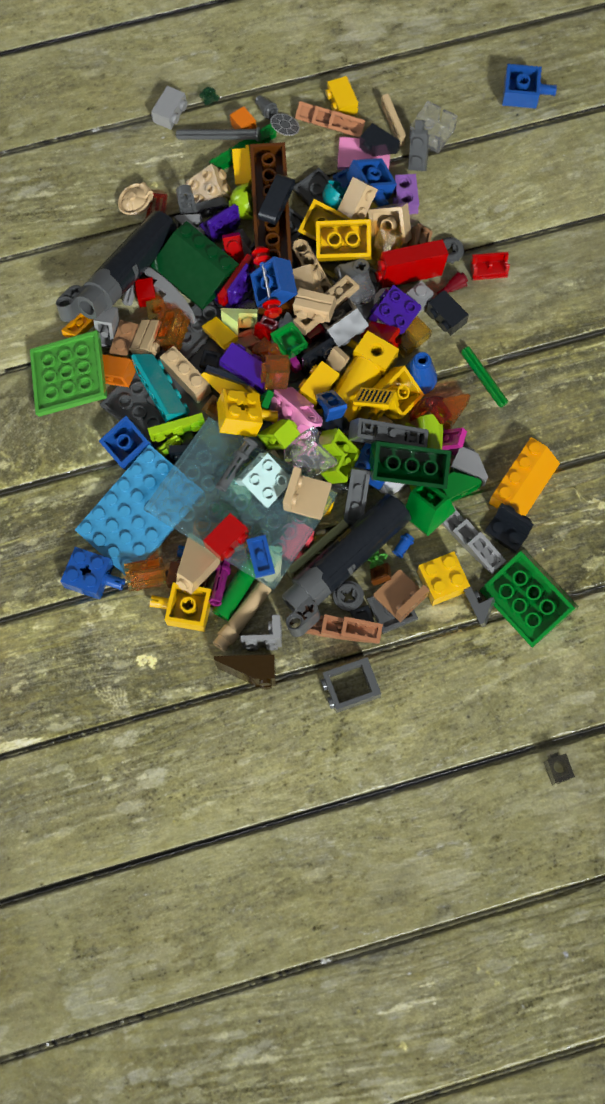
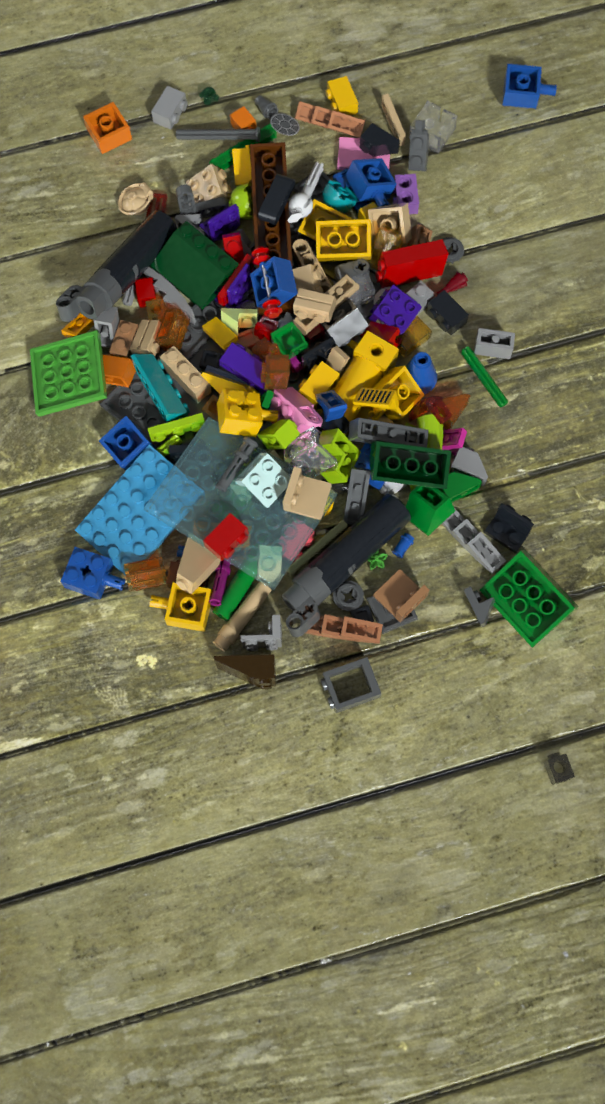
(107, 127): none -> orange brick
(260, 556): blue plate -> none
(301, 203): none -> white piece
(357, 199): tan brick -> none
(380, 574): reddish brown tile -> none
(443, 578): yellow brick -> none
(490, 266): red hinge -> none
(494, 343): none -> light grey brick
(526, 478): light orange slope -> none

